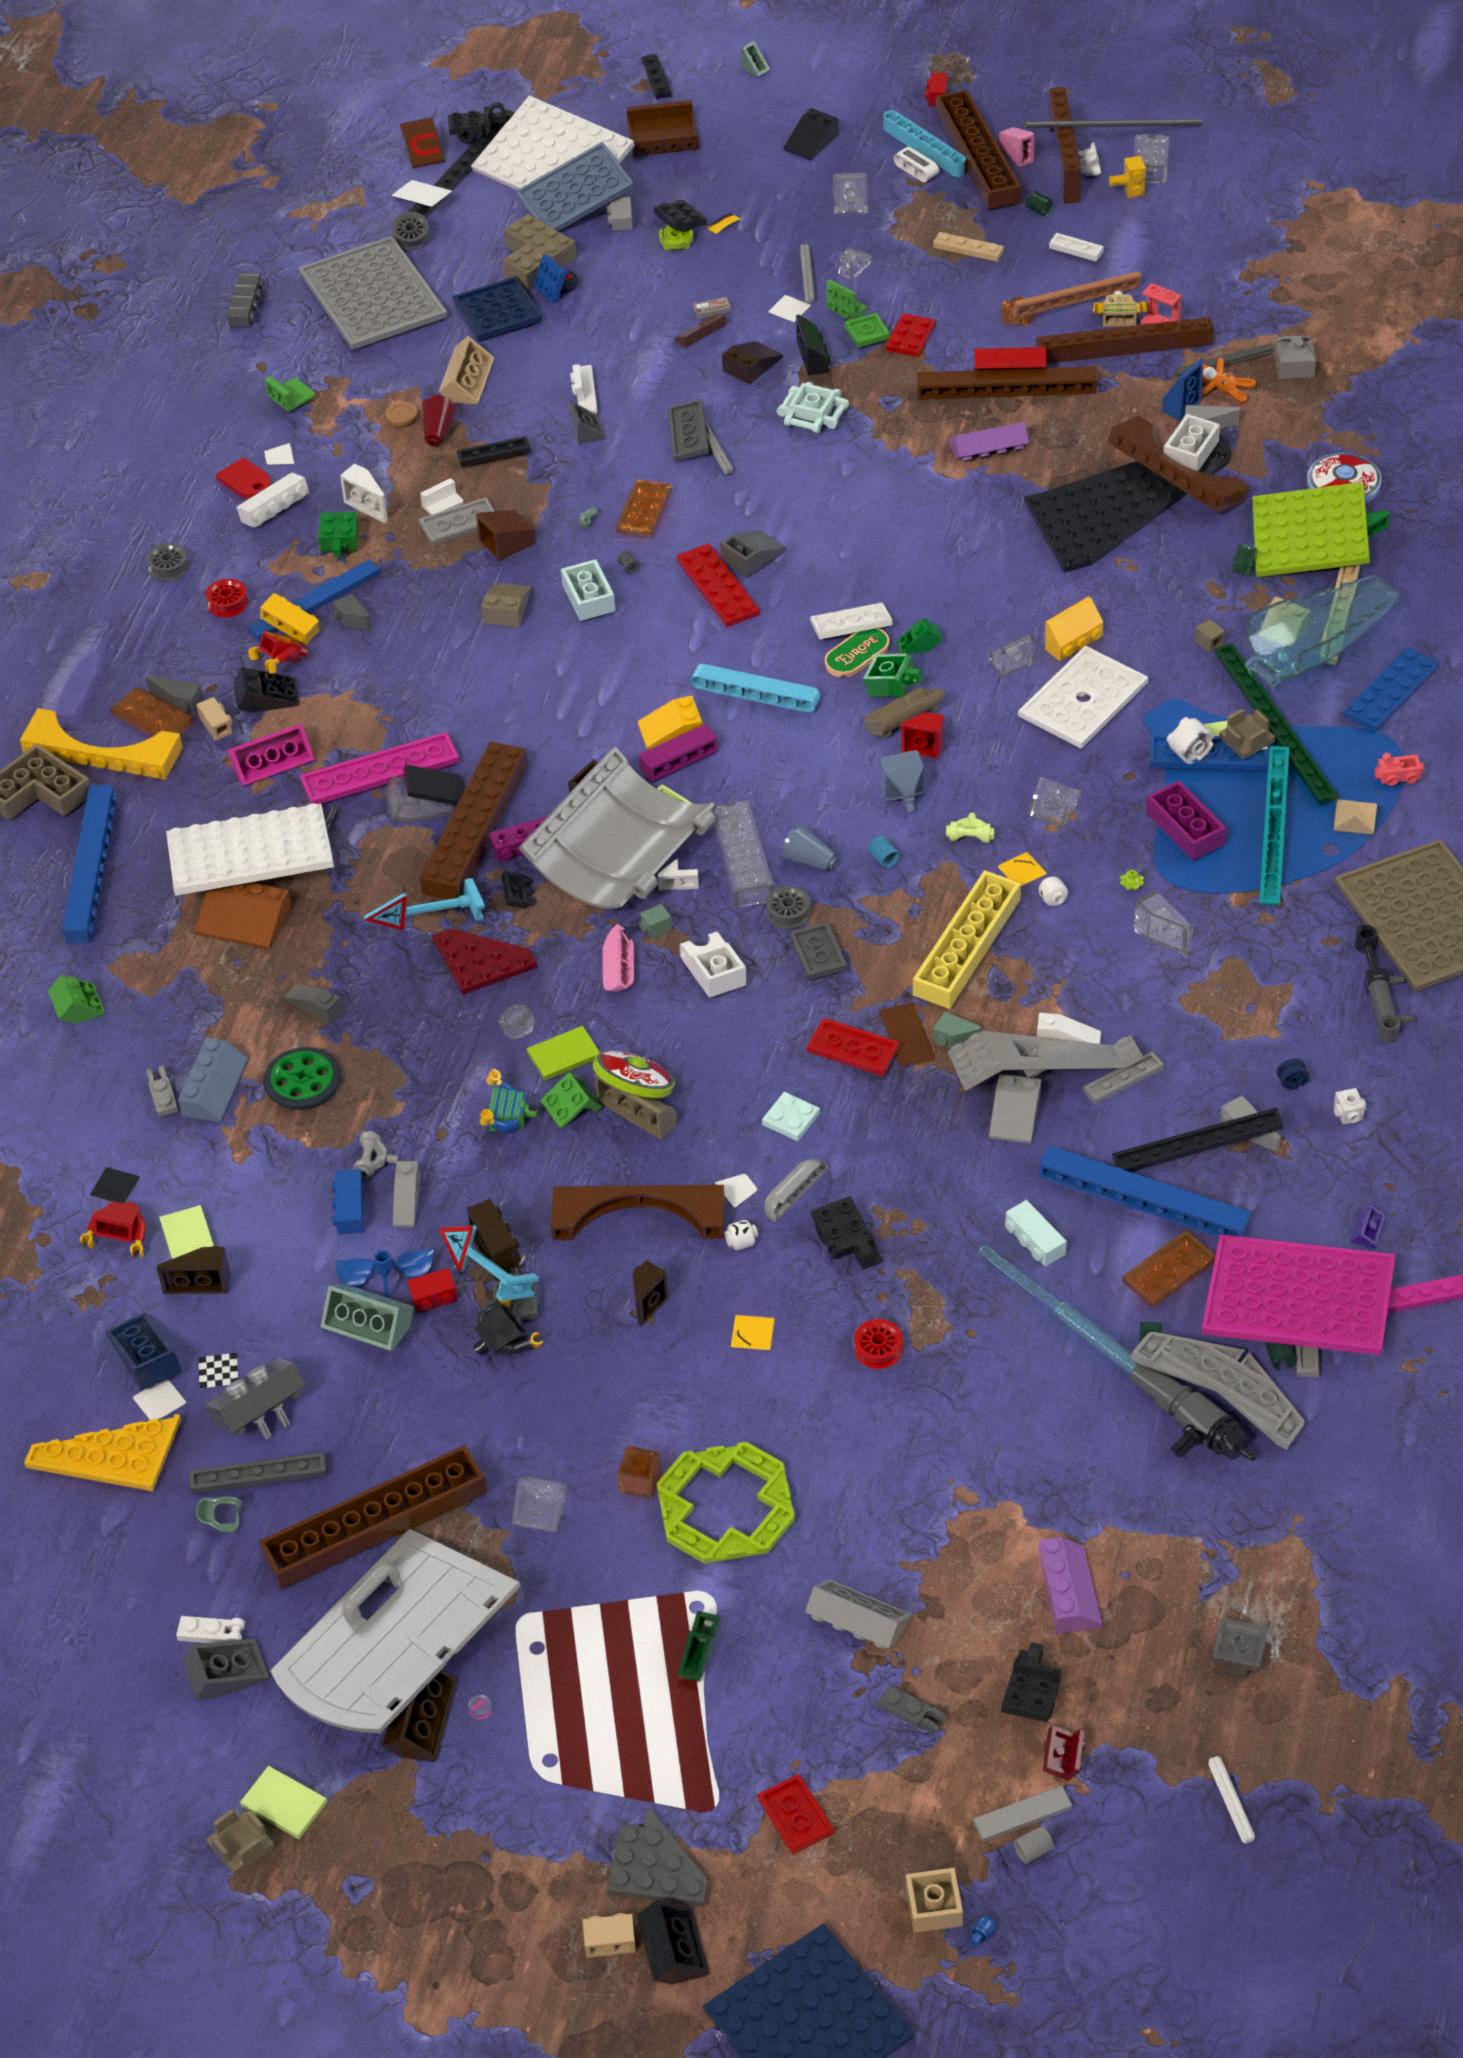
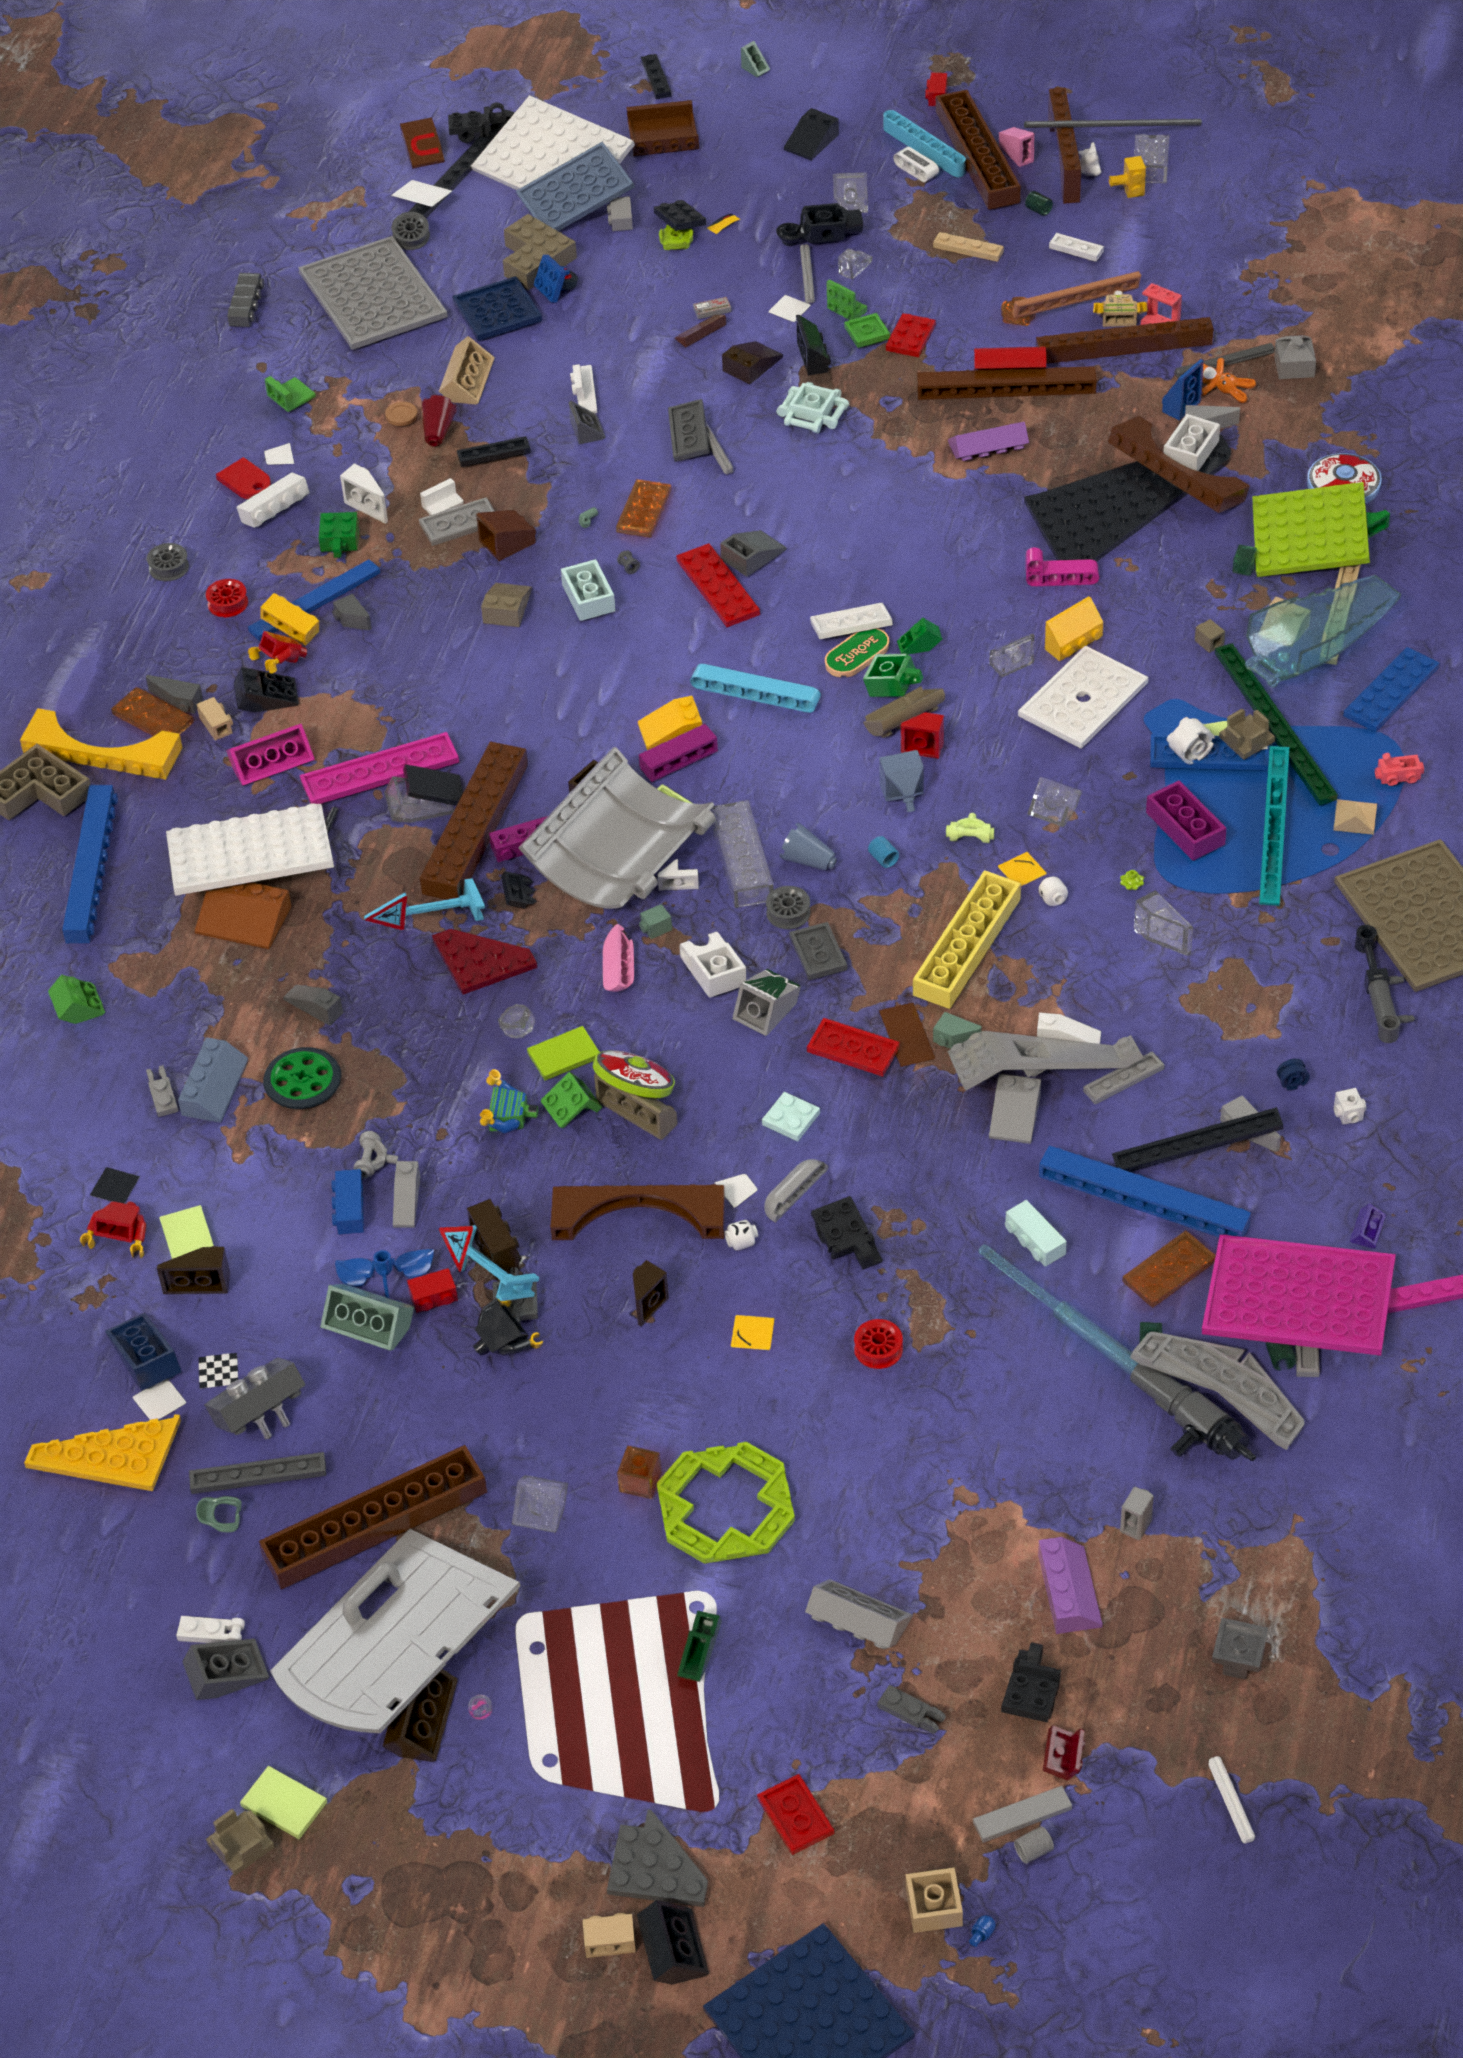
(765, 1001): none -> light grey slope
(821, 224): none -> black brick
(1059, 572): none -> dark pink beam
(1136, 1513): none -> light grey brick

